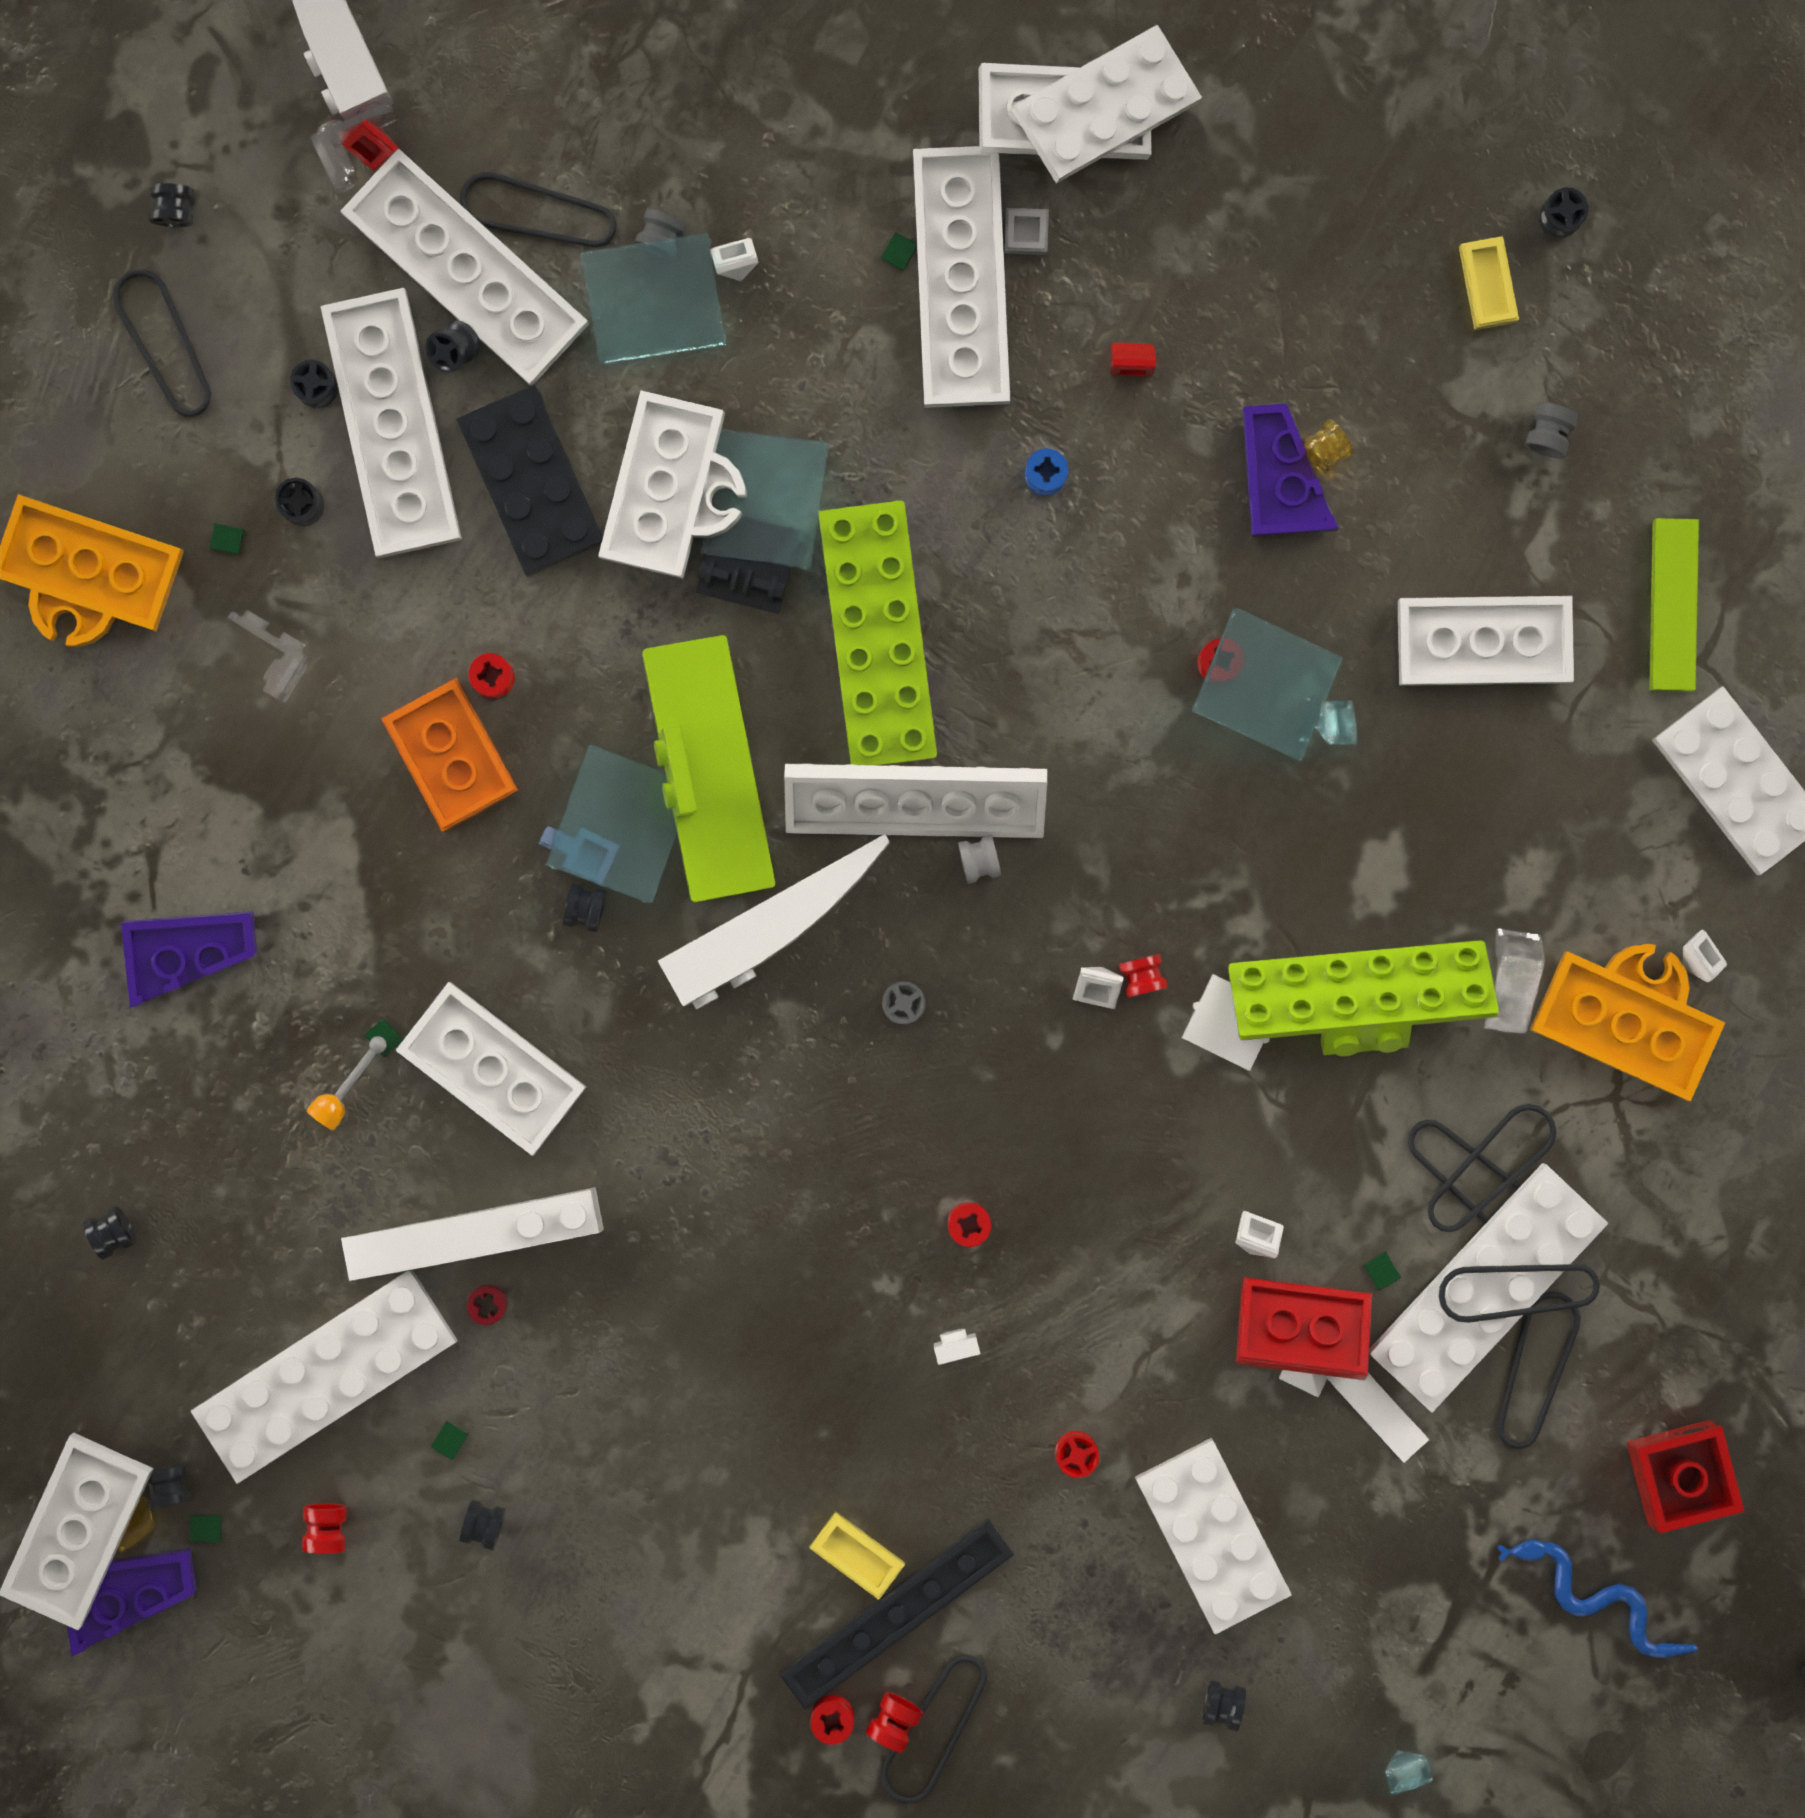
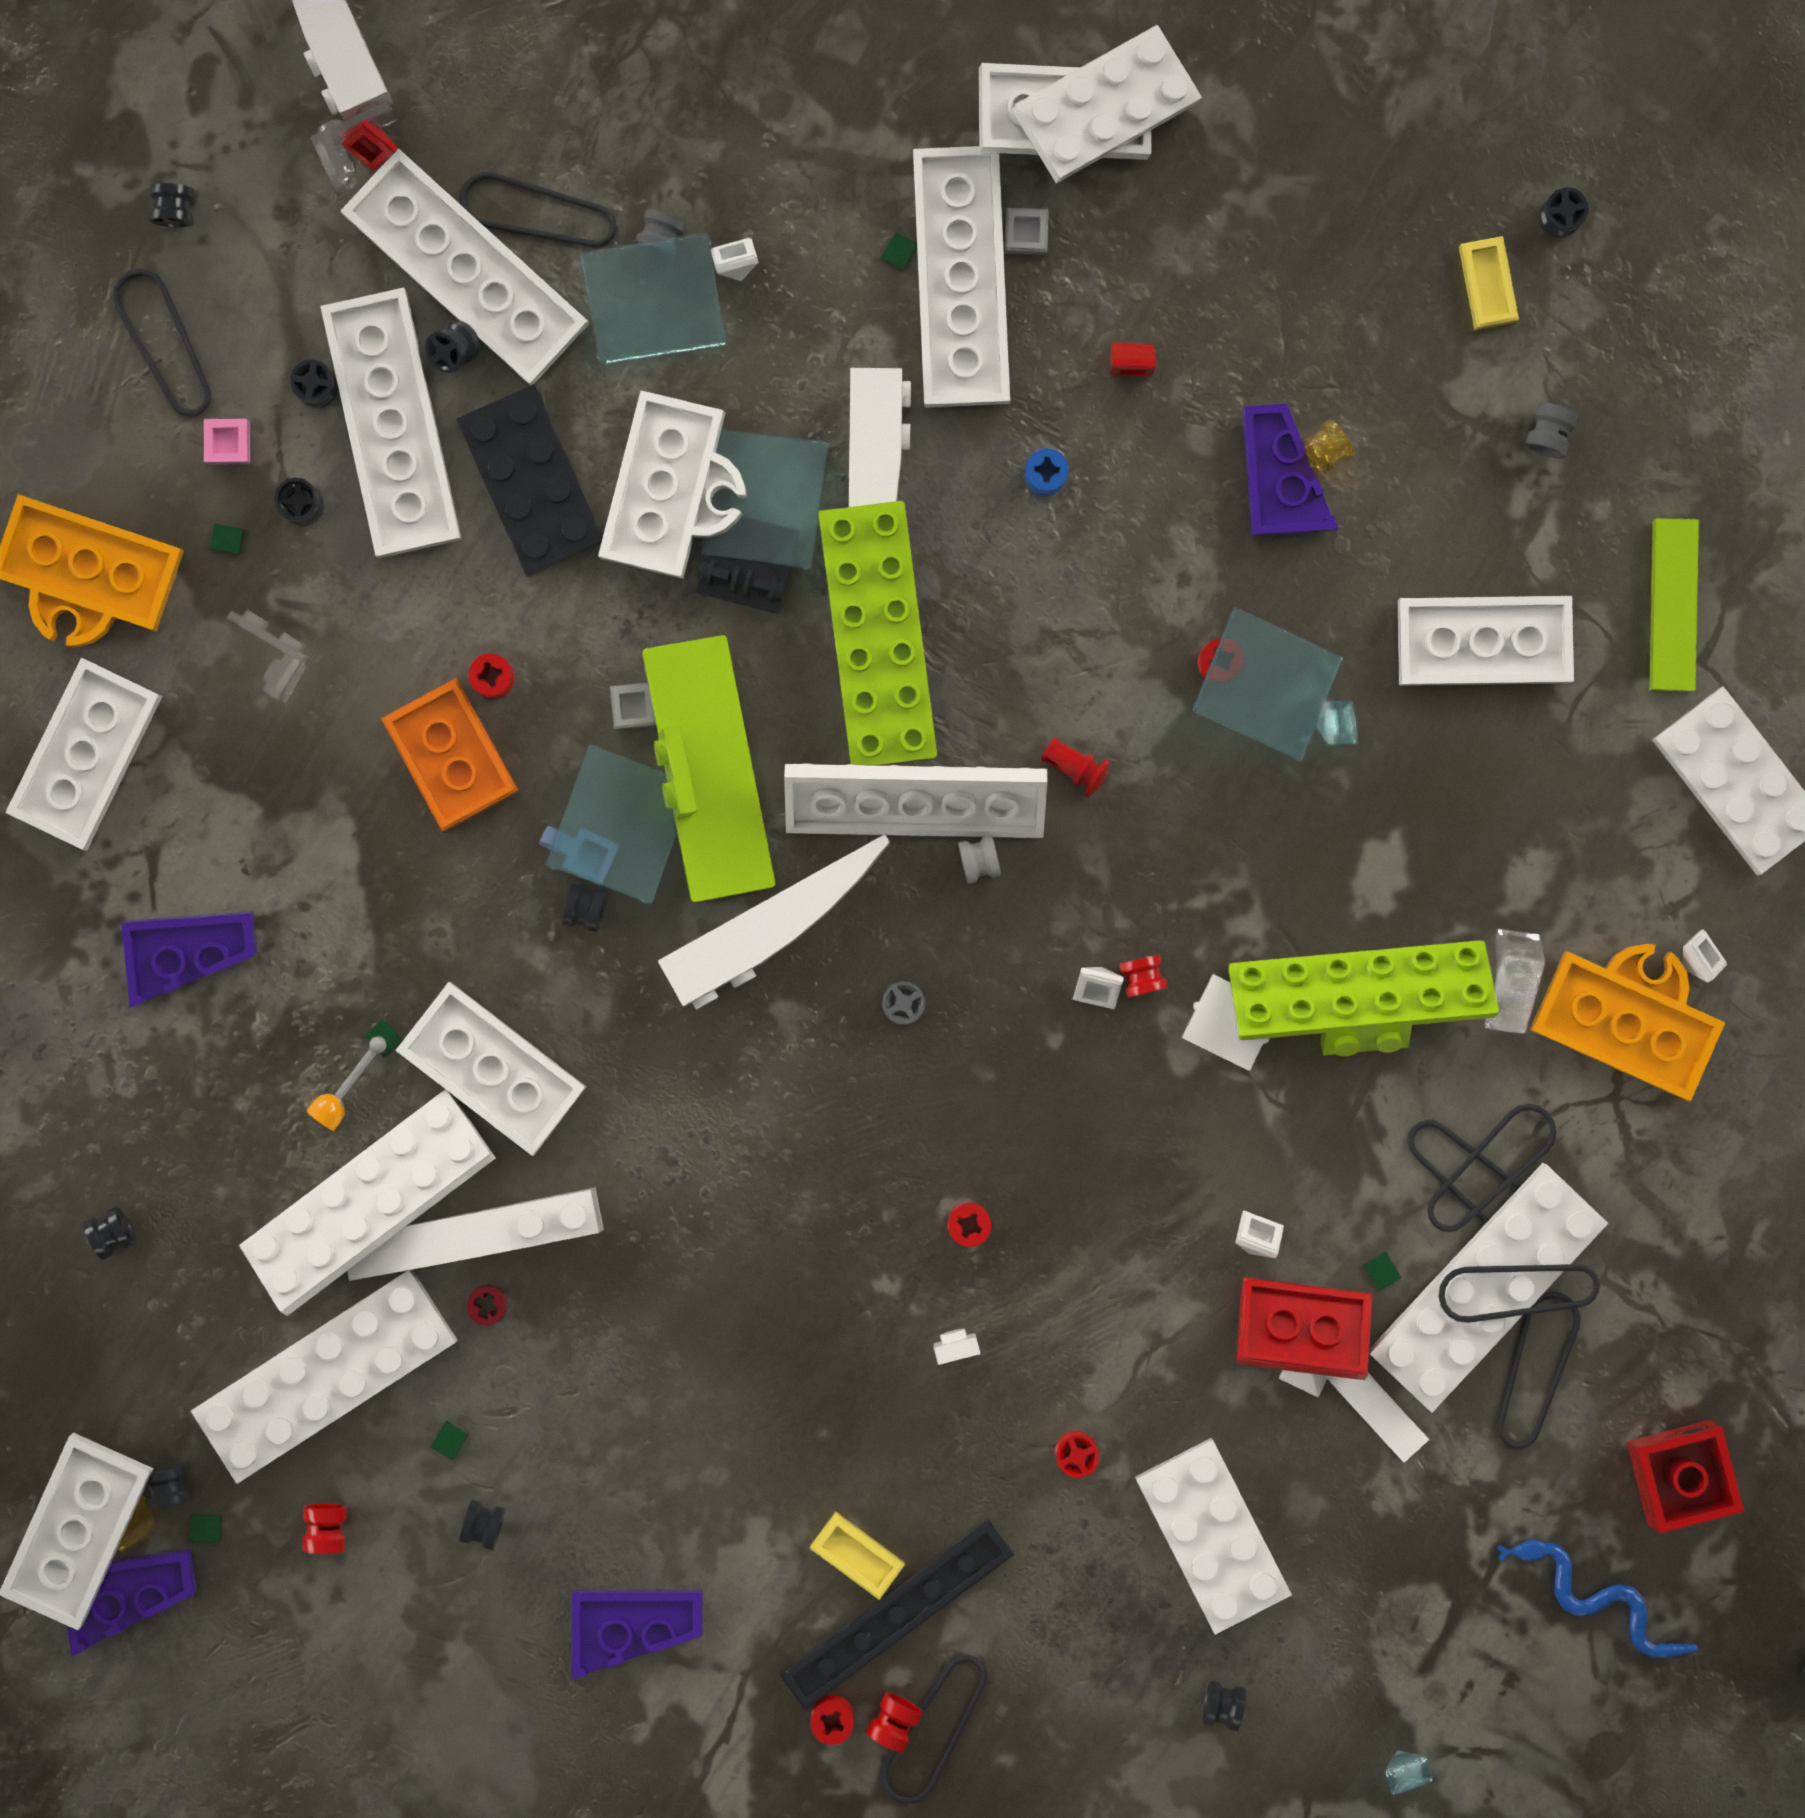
(83, 754): none -> white plate
(226, 441): none -> bright pink plate
(366, 1202): none -> white plate
(630, 1623): none -> dark purple wing
(632, 706): none -> light grey tile
(876, 434): none -> white slope
(1076, 765): none -> red pin

